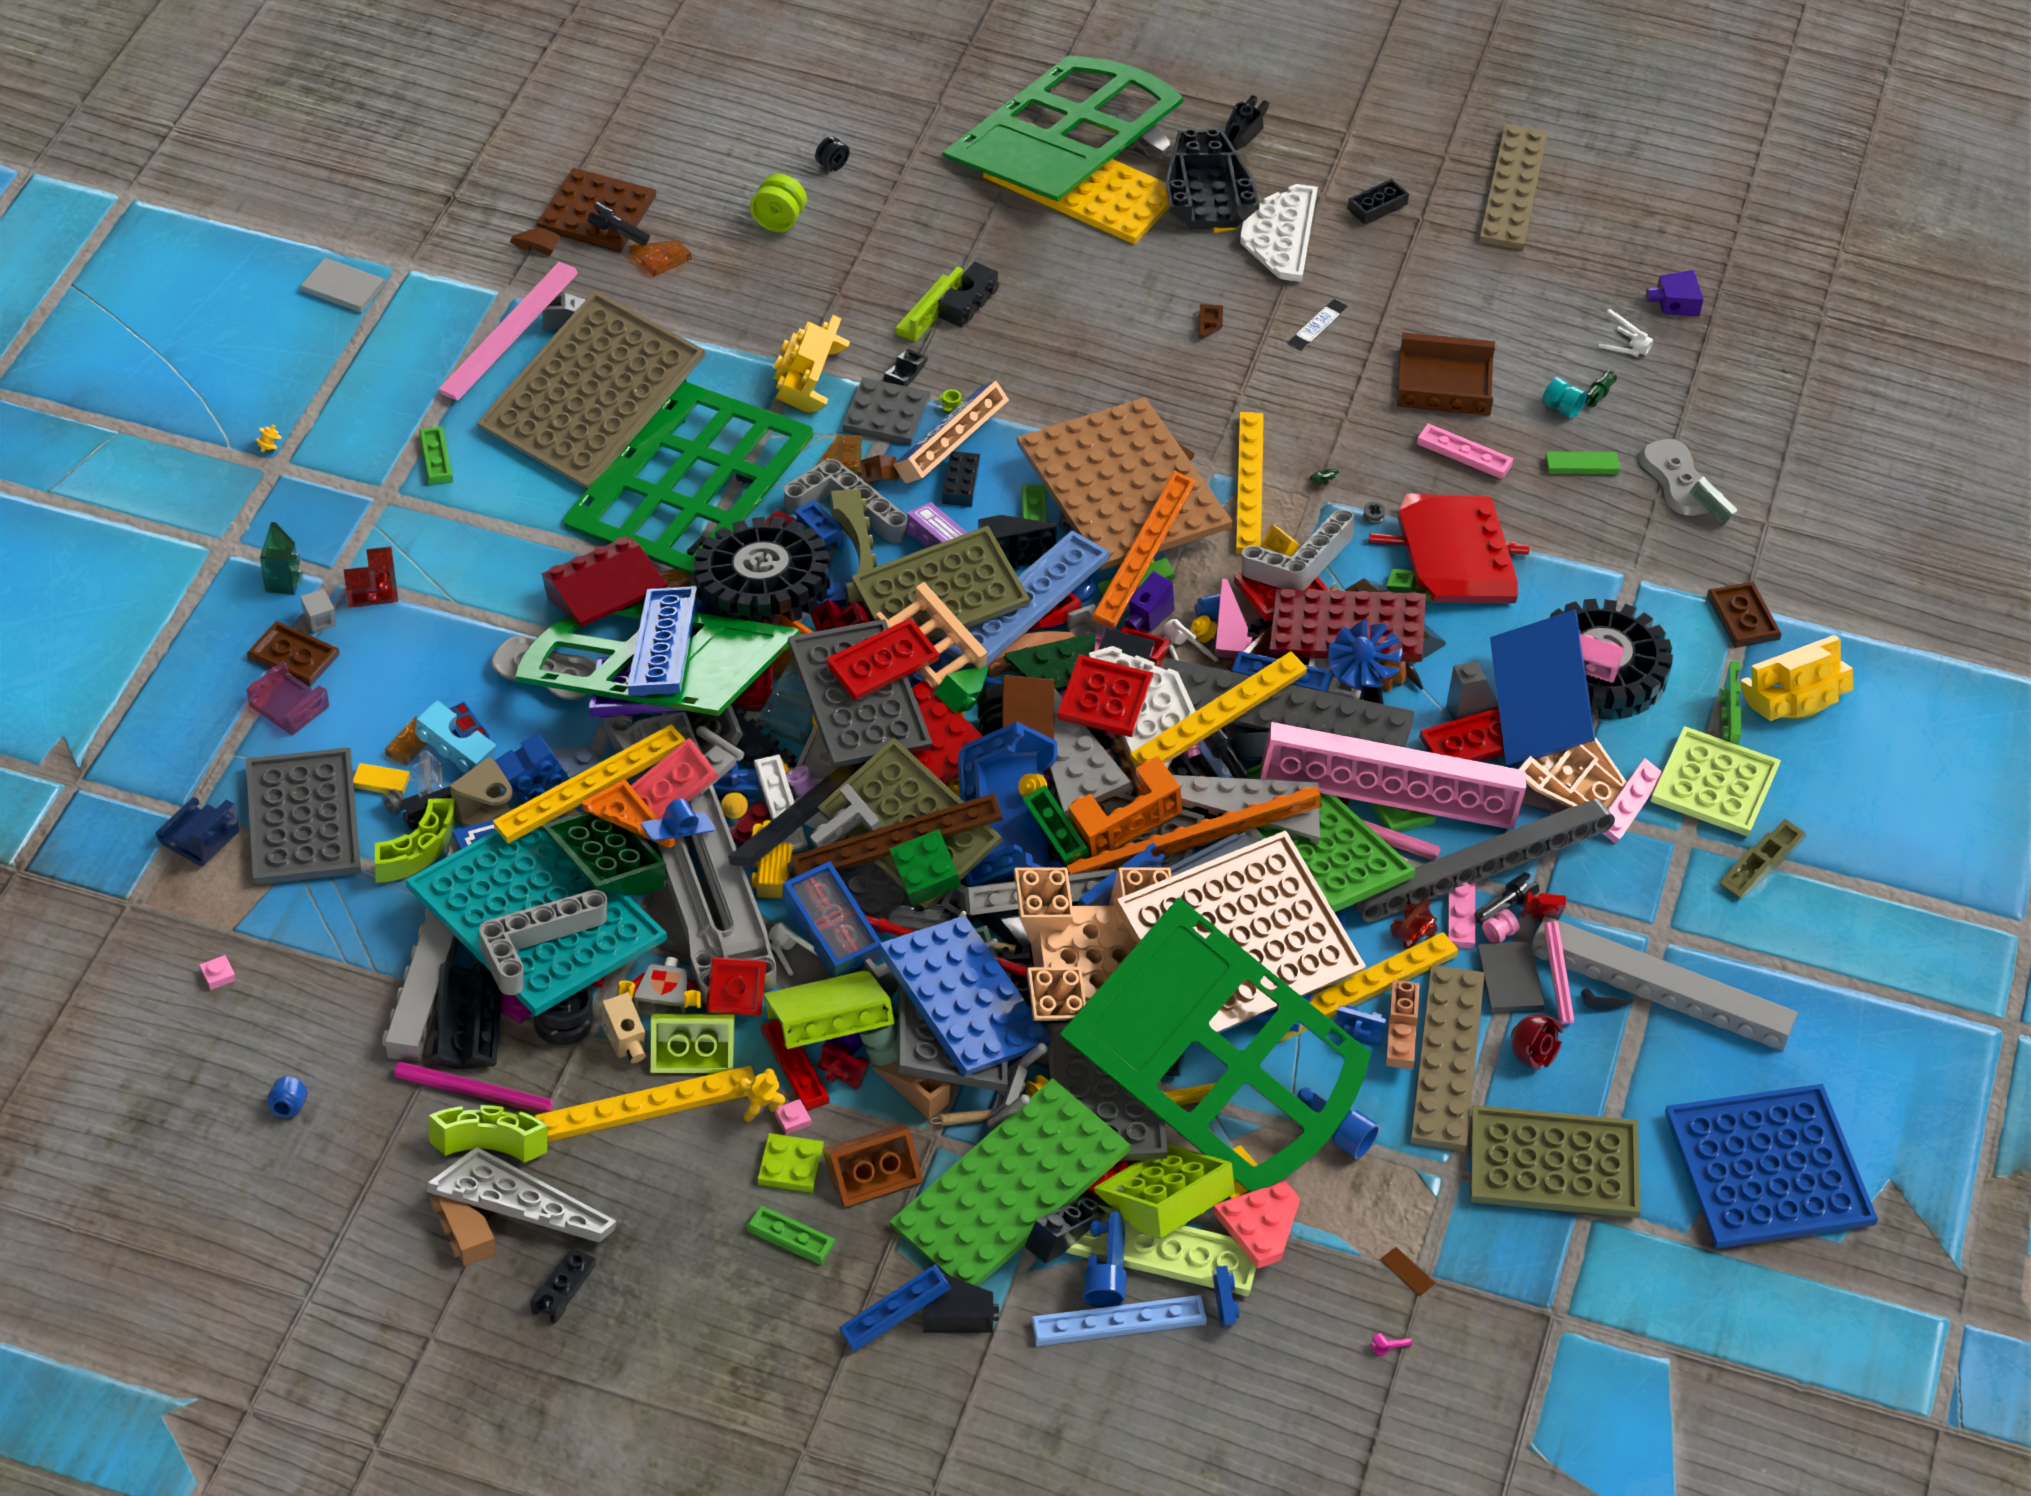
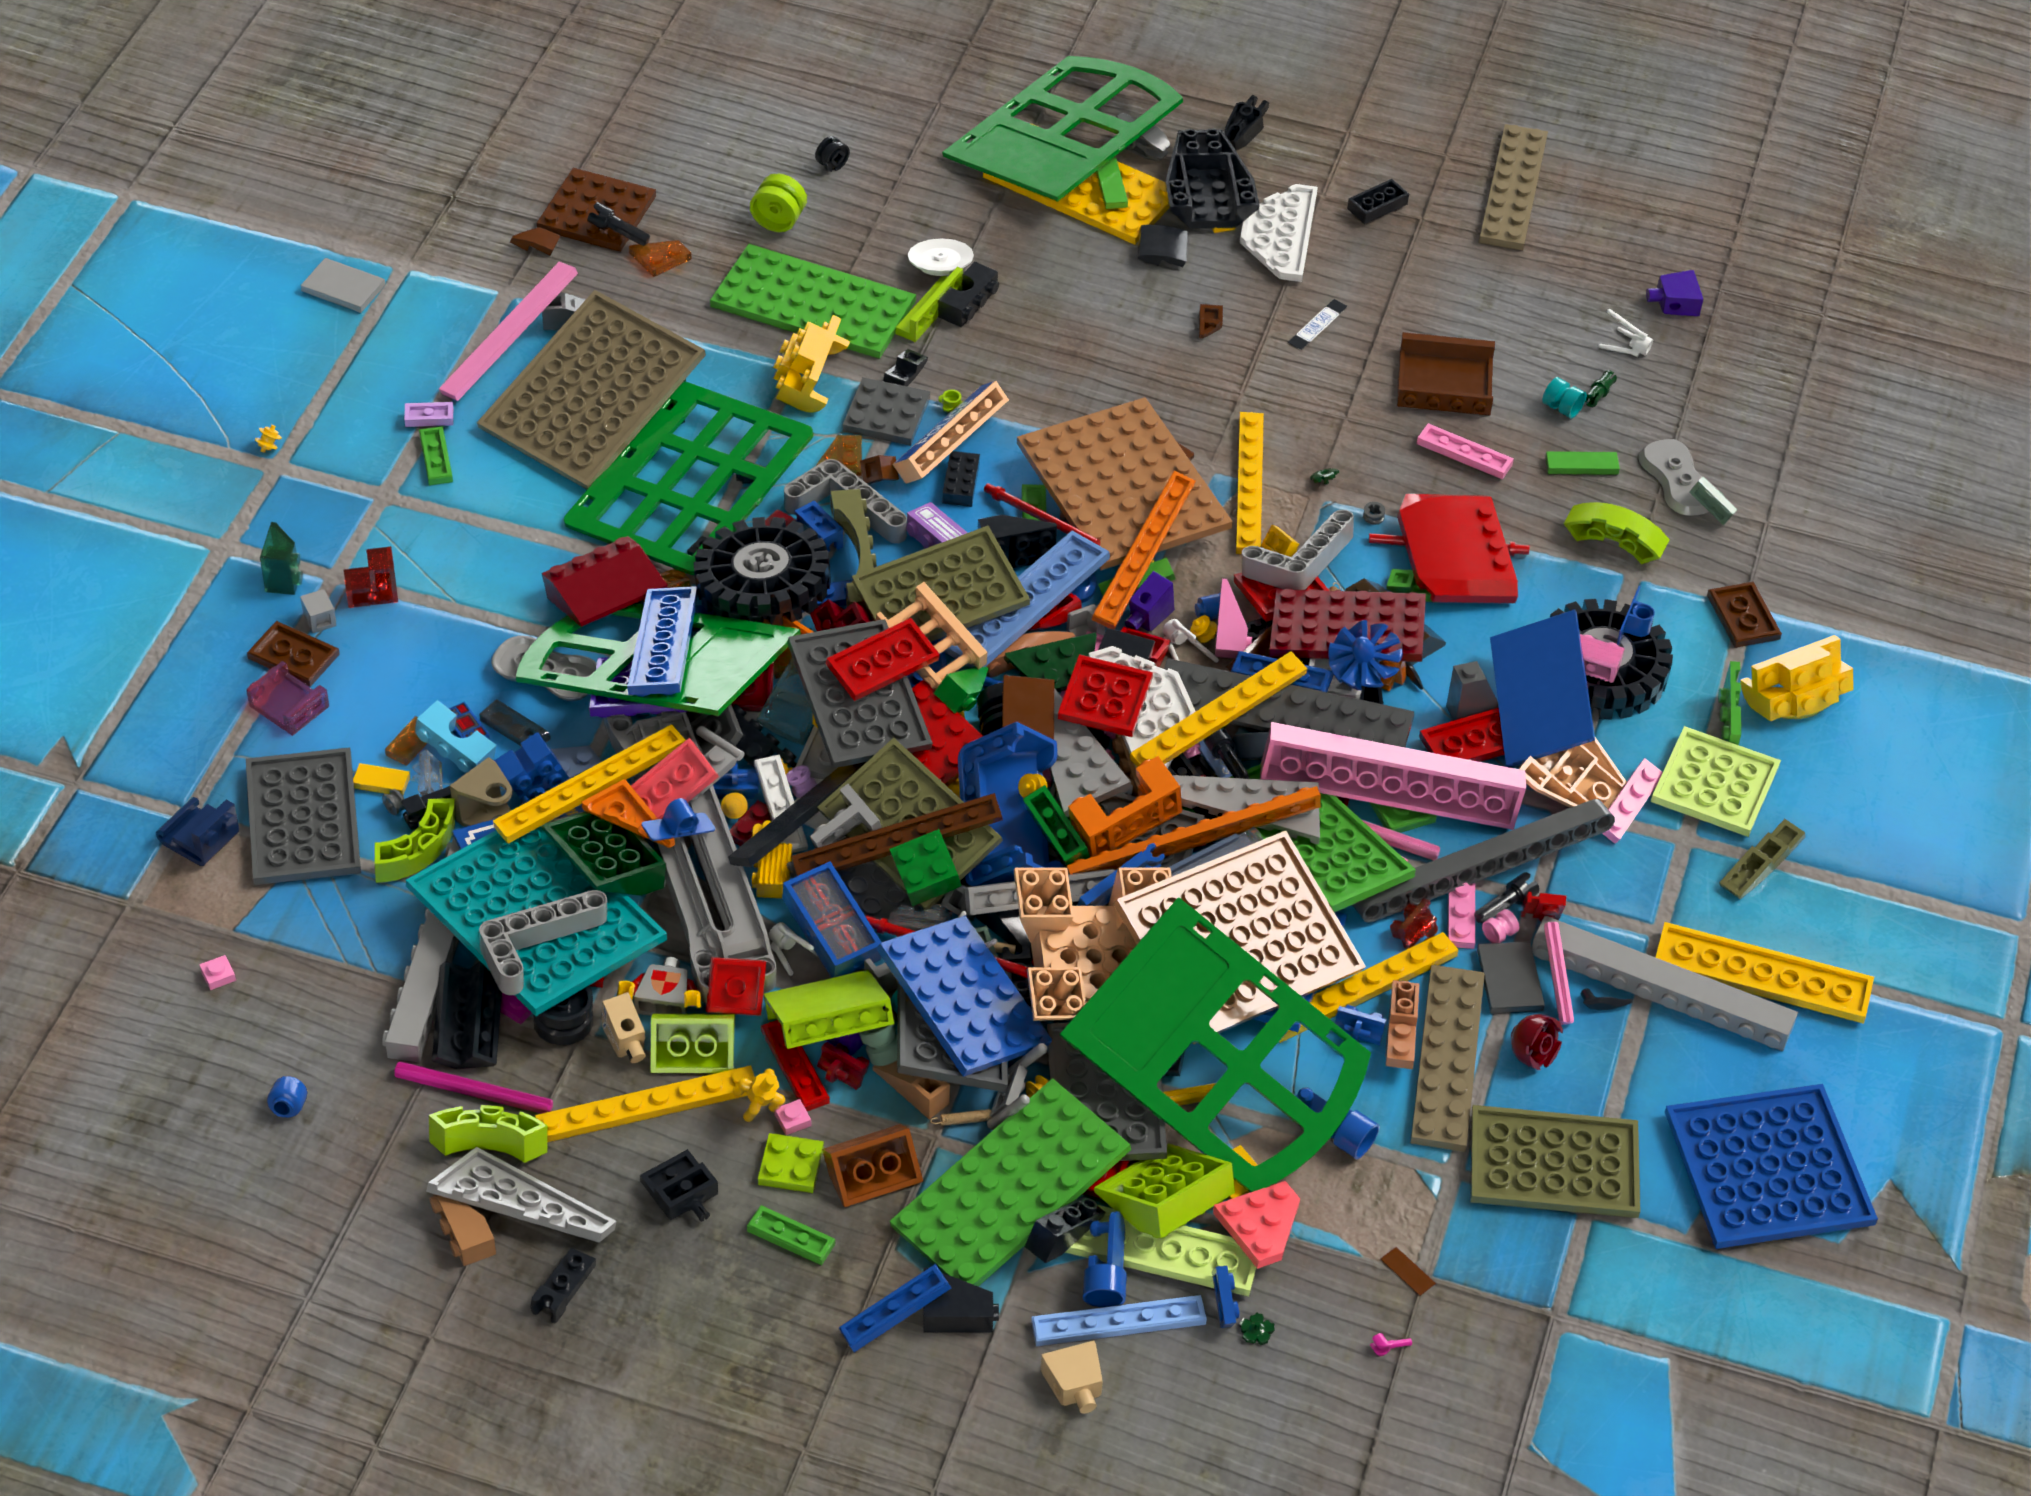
(429, 414): none -> lavender plate
(511, 723): none -> clear smoke plate
(681, 1185): none -> black plate
(795, 292): none -> bright green plate
(940, 256): none -> white piece
(999, 494): none -> red bar
(1074, 1375): none -> tan torso
(1112, 185): none -> bright green tile
(1162, 243): none -> black slope
(1256, 1329): none -> dark green plant
(1619, 524): none -> lime brick
(1638, 619): none -> blue piece
(1768, 972): none -> yellow plate

